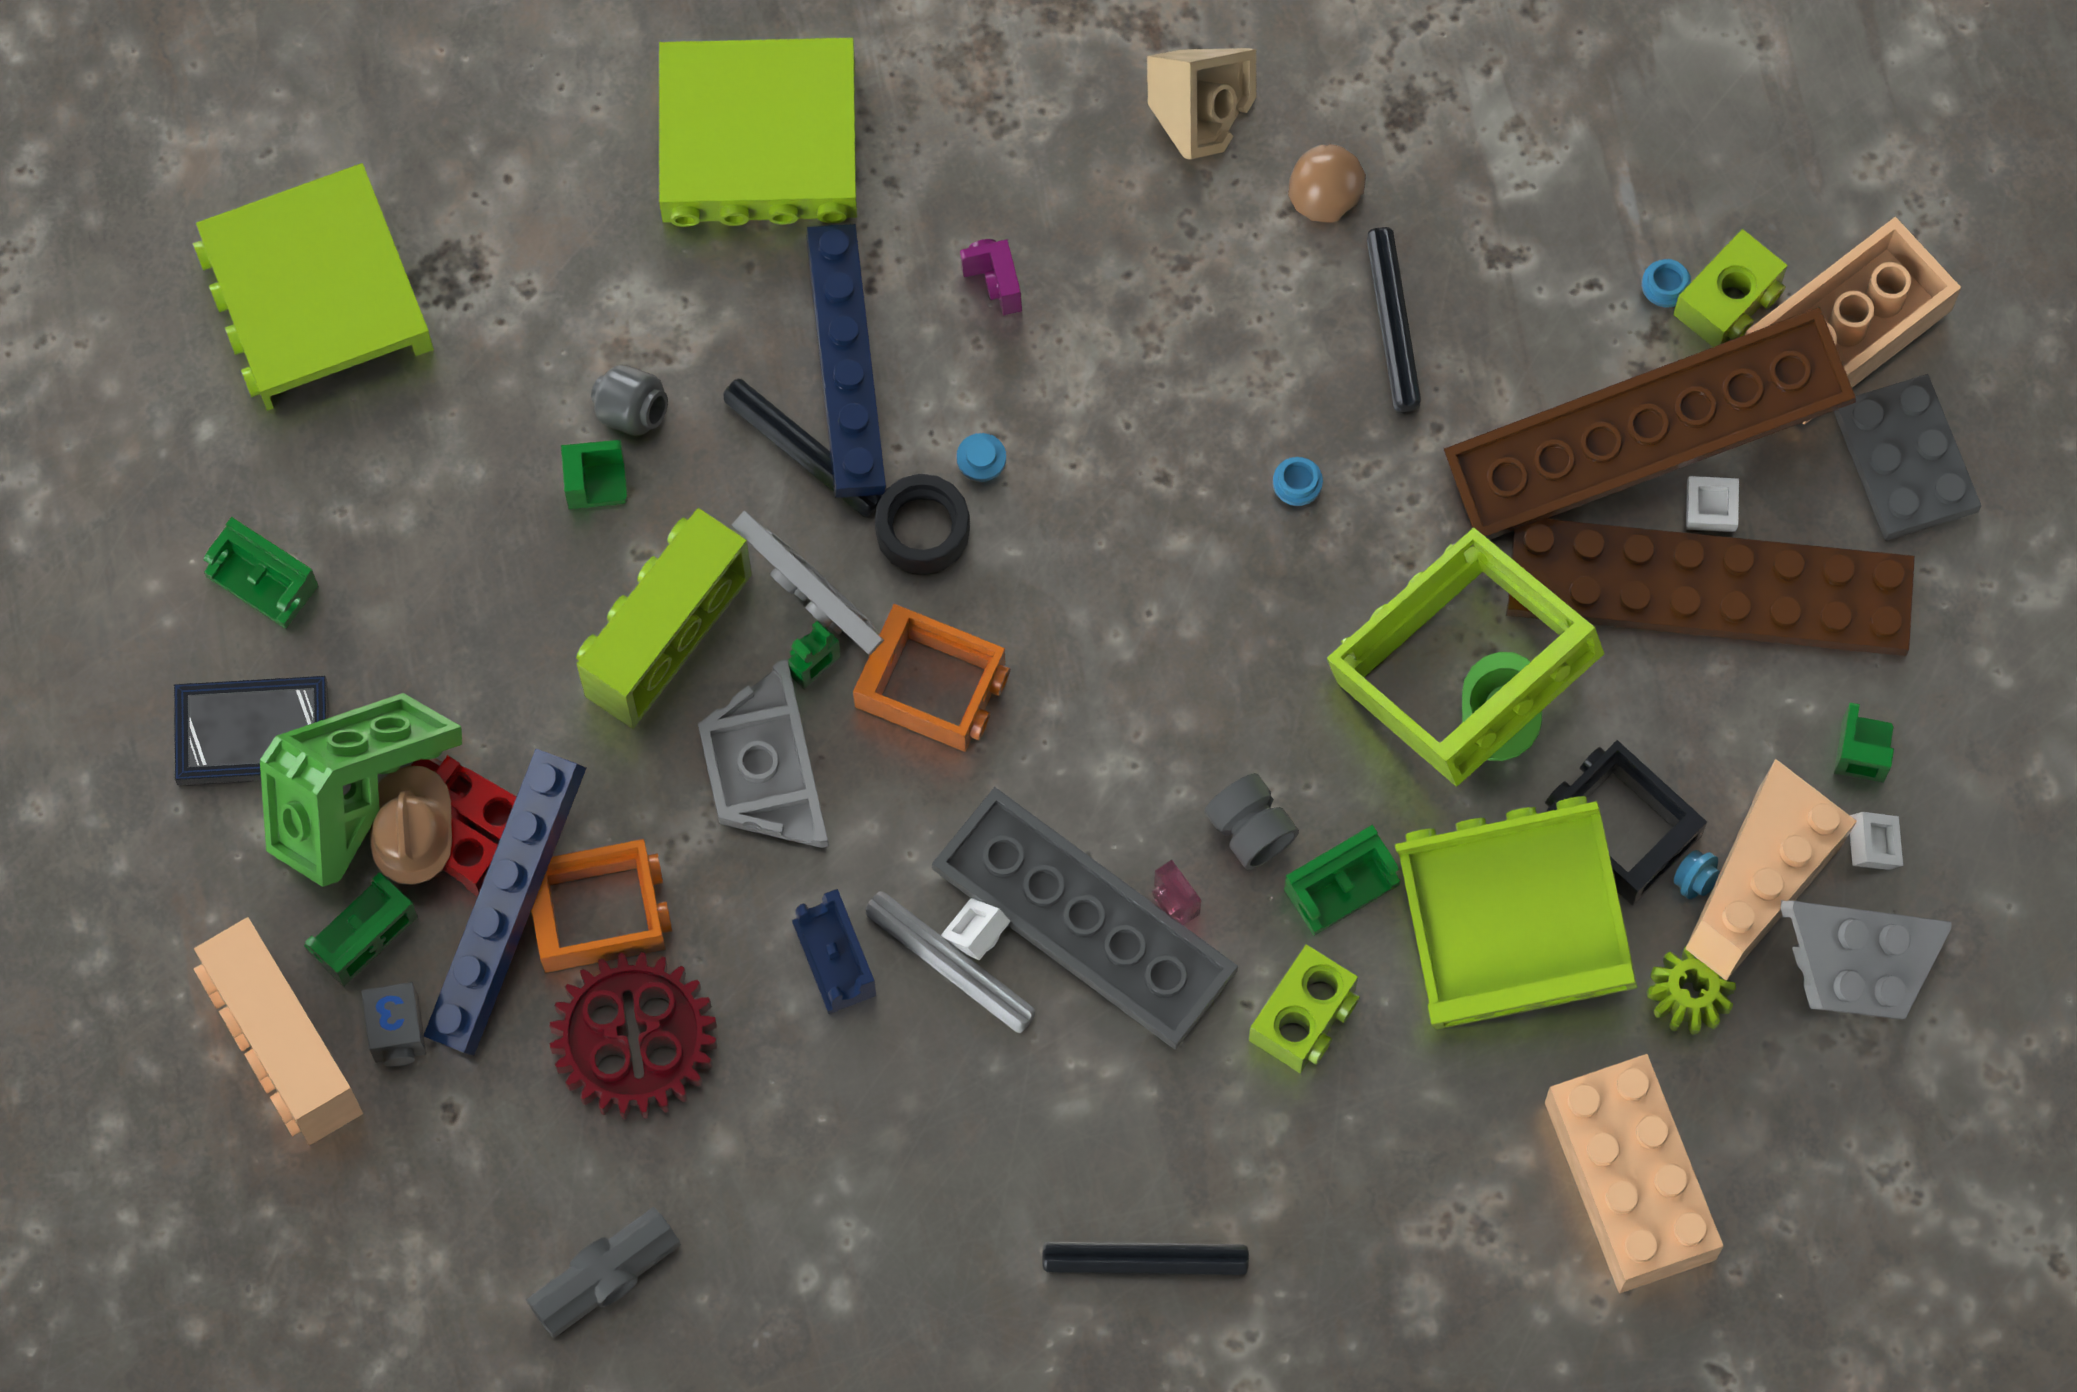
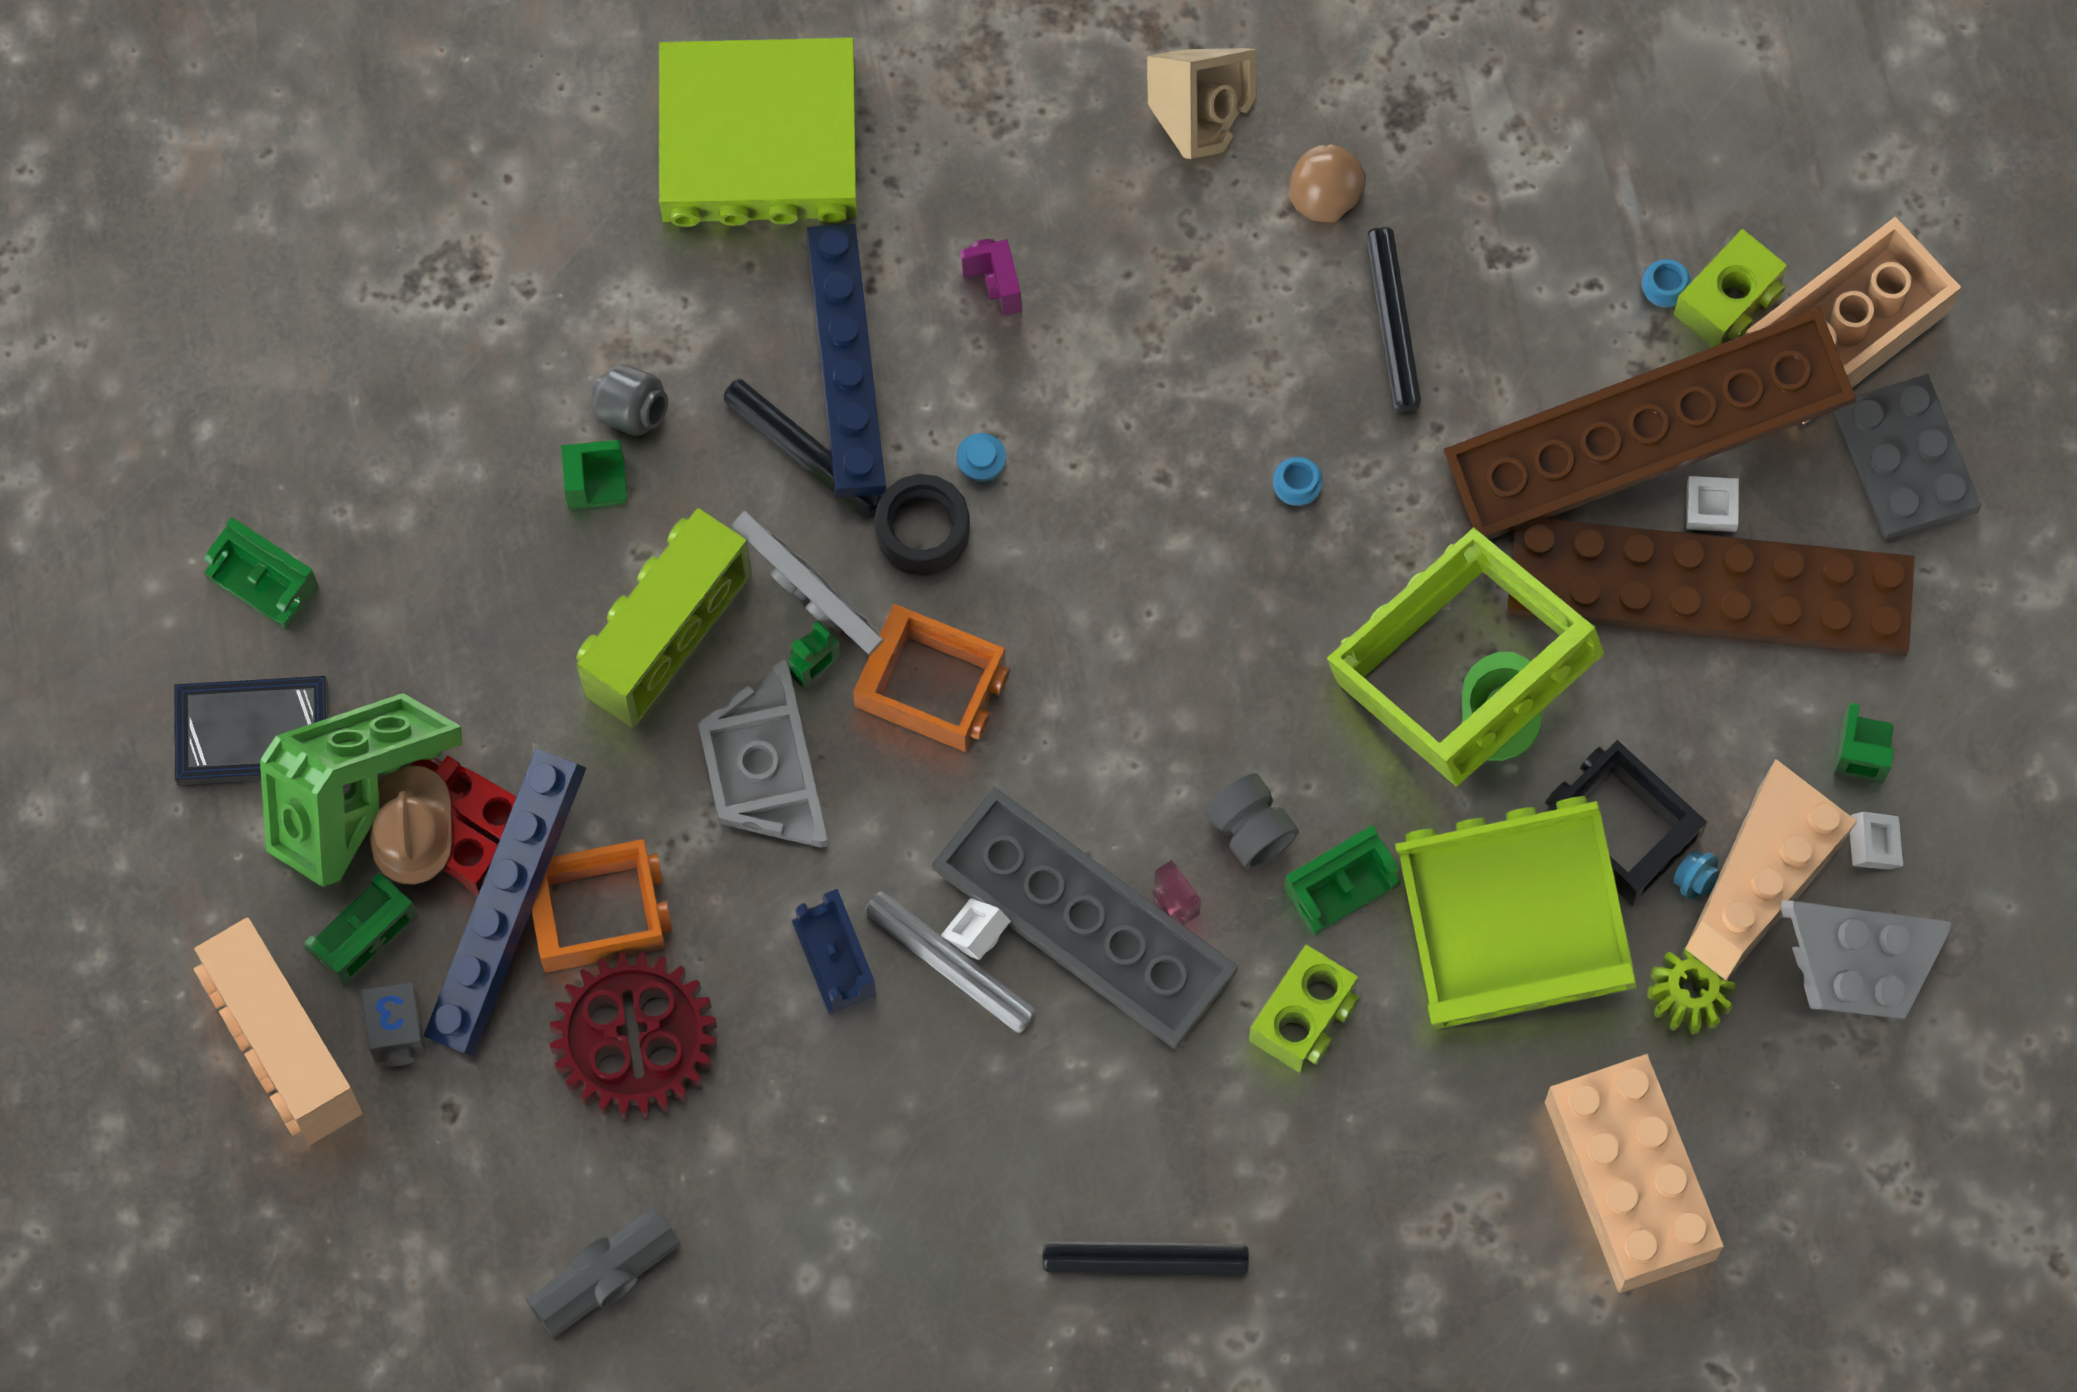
(310, 282): lime panel -> none

